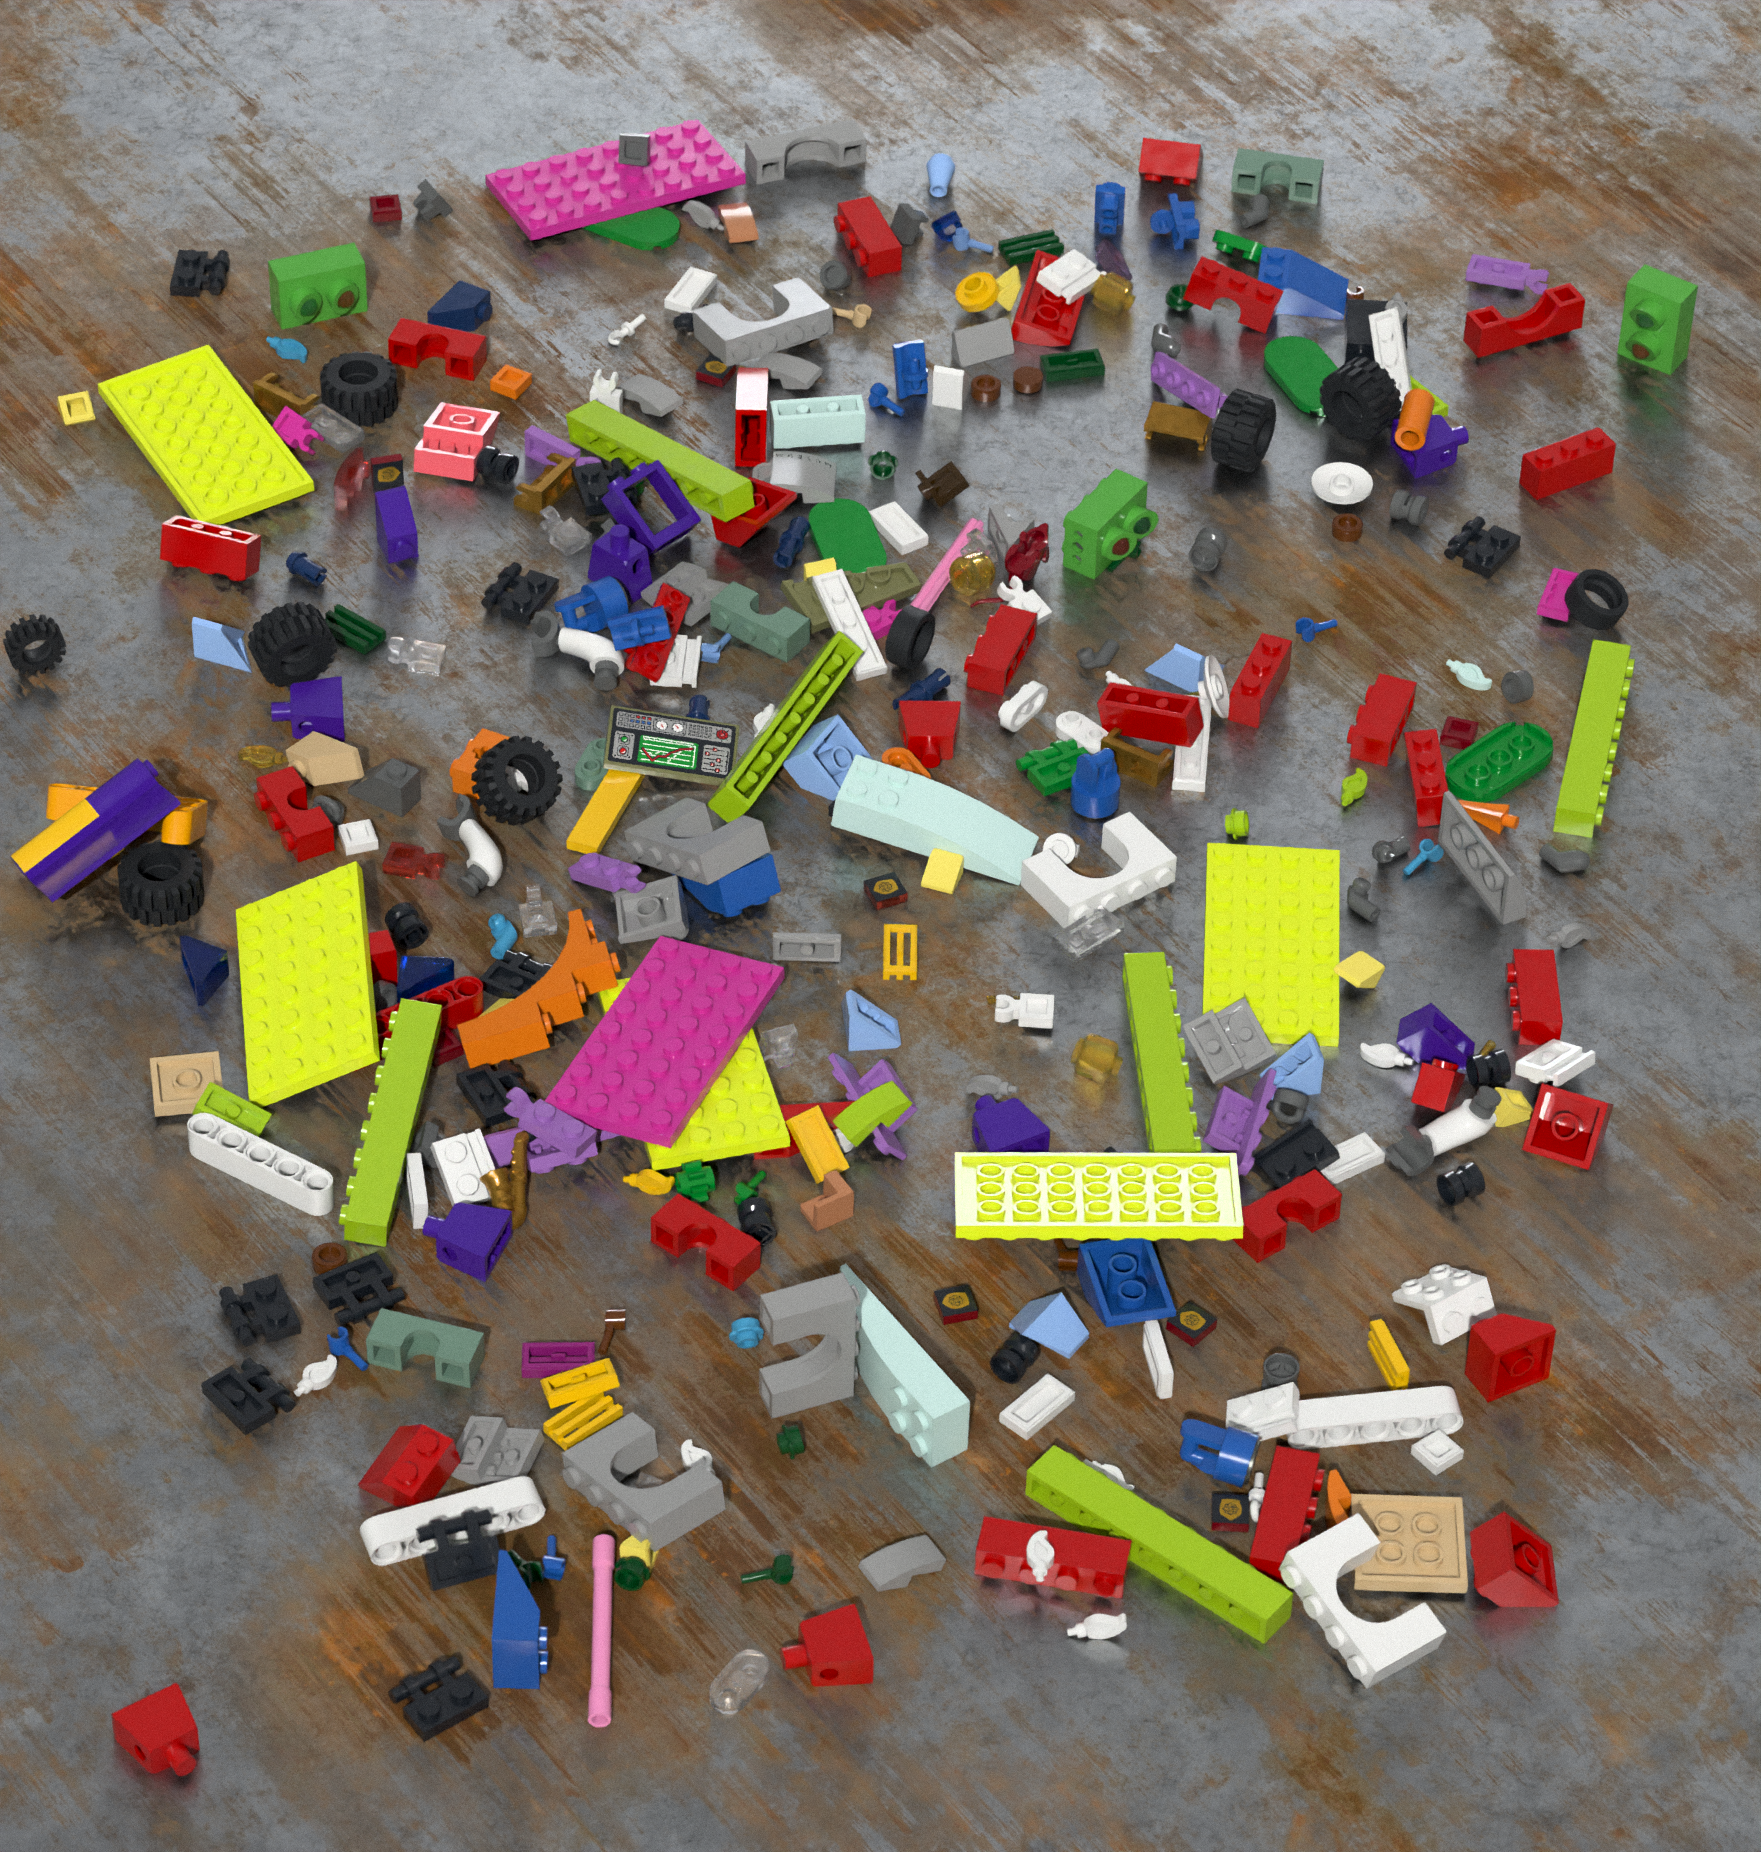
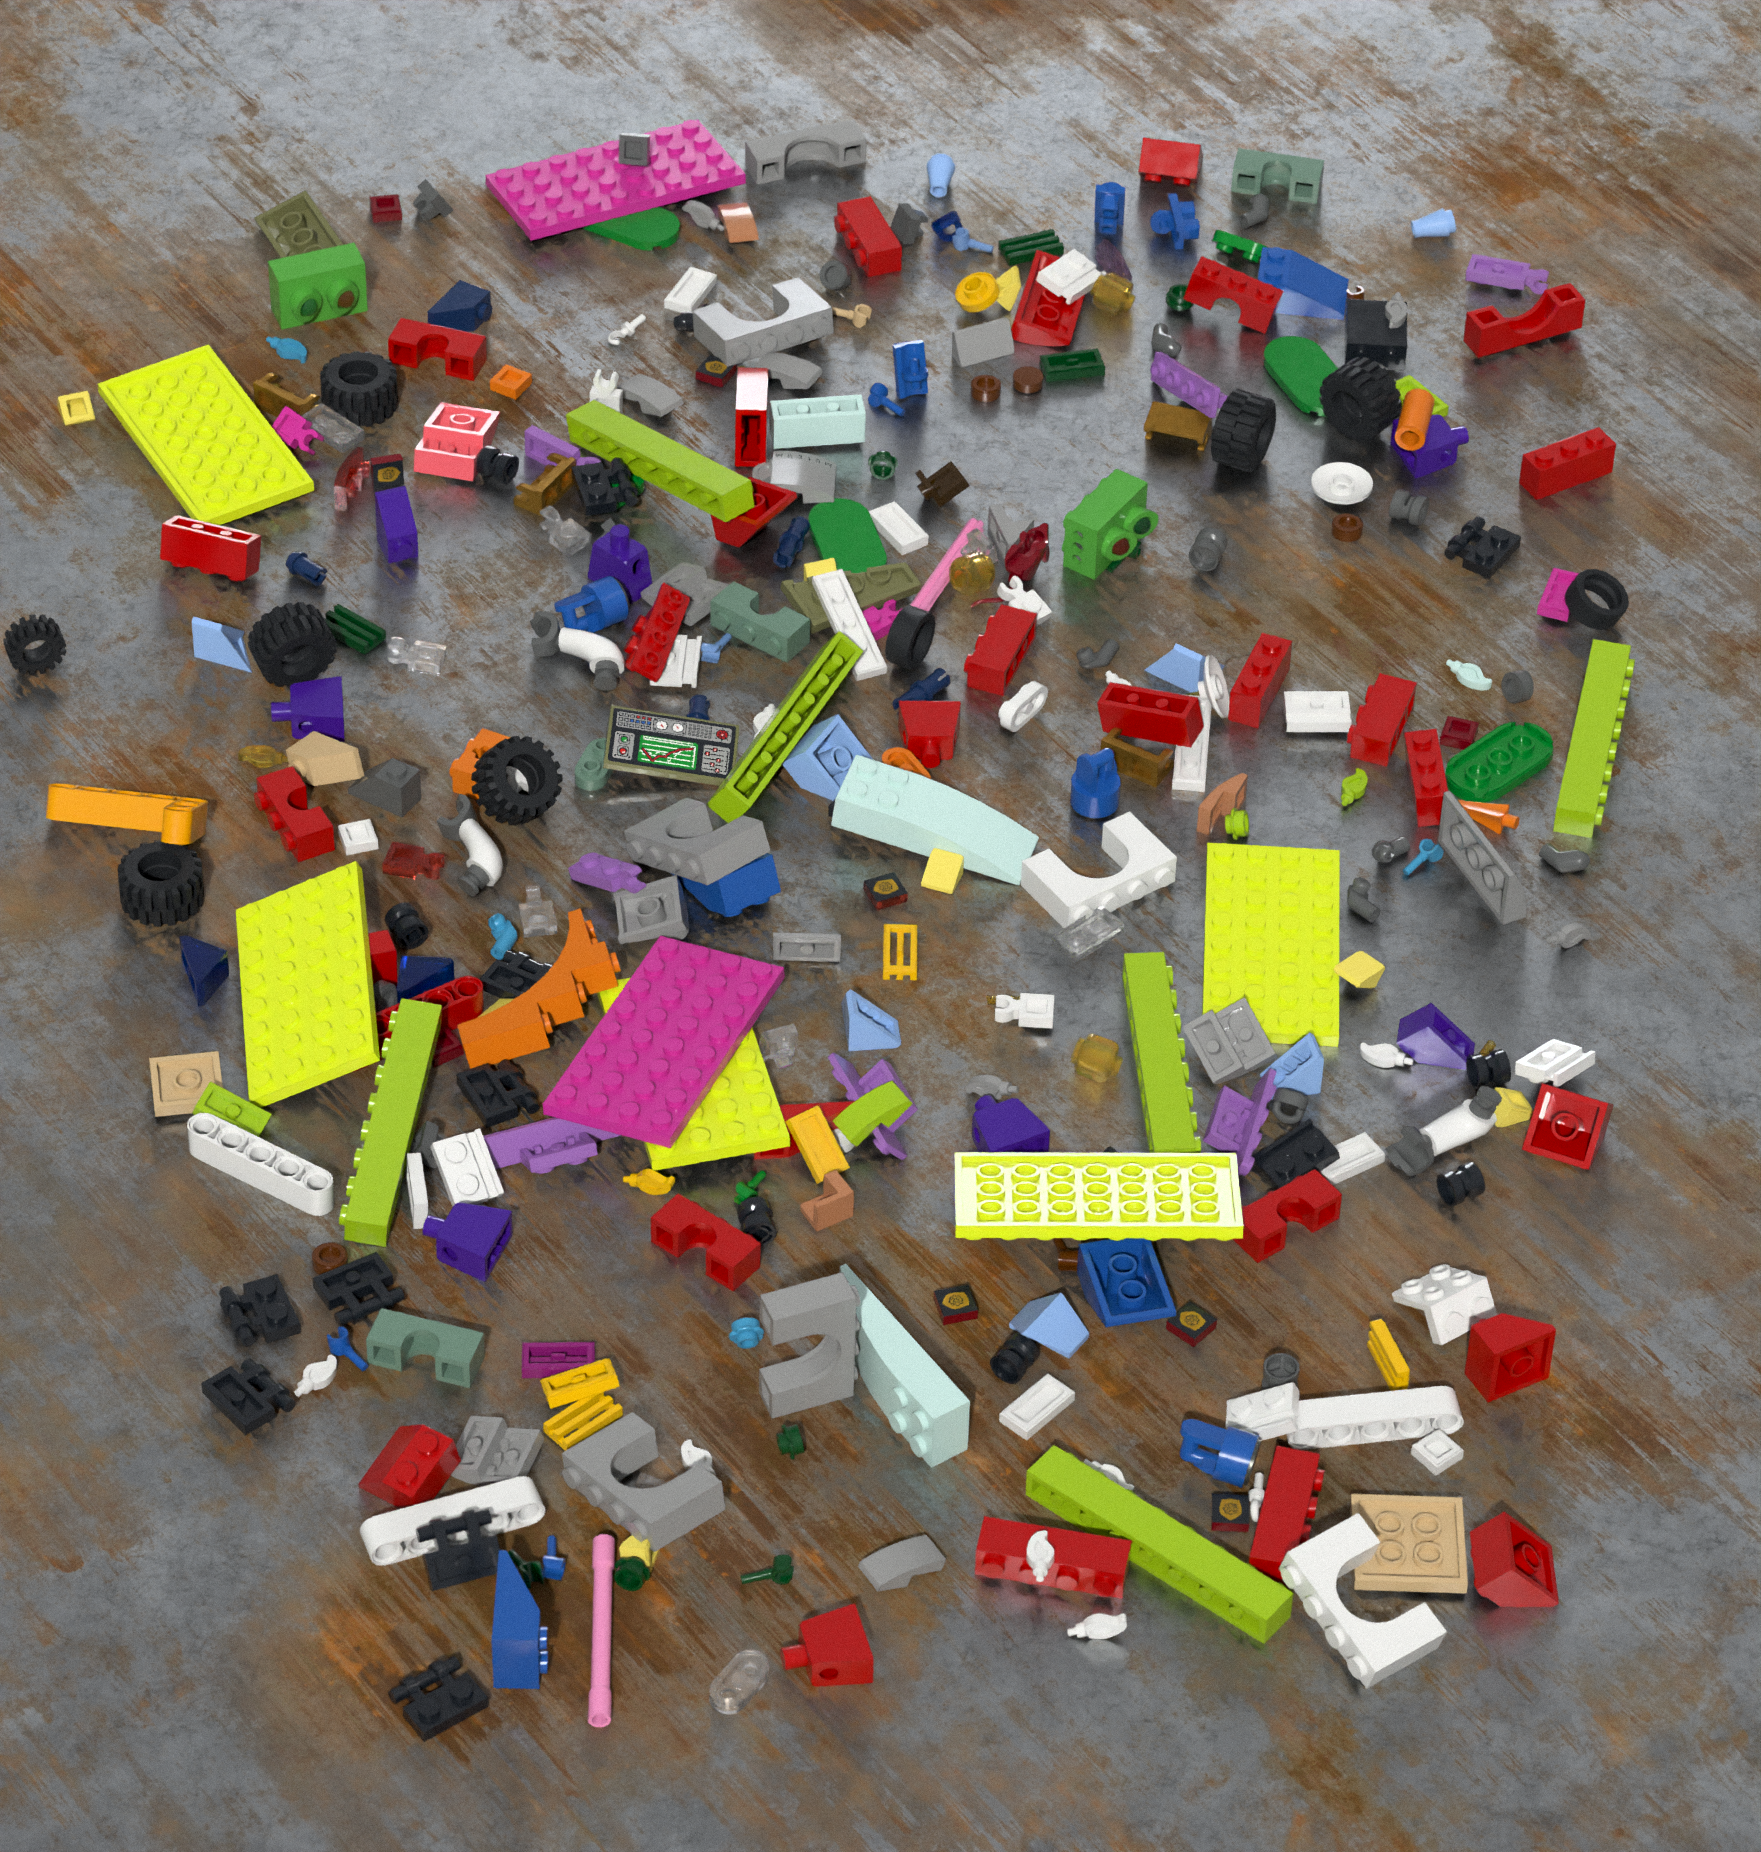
(94, 830): dark purple door -> none
(159, 1731): red torso -> none
(191, 269): black plate -> none
(297, 227): none -> olive slope
(332, 809): dark grey tile -> none
(511, 1194): pearl gold piece -> none
(528, 593): black plate -> none
(550, 1123): medium lavender plate -> none
(604, 811): yellow tile -> none
(614, 1320): reddish brown hand -> none
(627, 515): dark purple window -> none
(639, 628): blue hips -> none
(695, 1181): green gear -> none
(950, 387): white slope -> none
(1051, 767): green plate -> none
(1062, 846): white plate -> none
(1082, 729): white plate -> none
(1157, 1359): white tile -> none
(1221, 801): none -> nougat slope
(1308, 629): blue hand -> none
(1317, 711): none -> white plate
(1337, 1500): orange slope -> none
(1390, 347): white tile -> none
(1436, 224): none -> light blue cone
(1438, 1085): red slope -> none
(1534, 996): red brick -> none
(1657, 319): bright green piece -> none

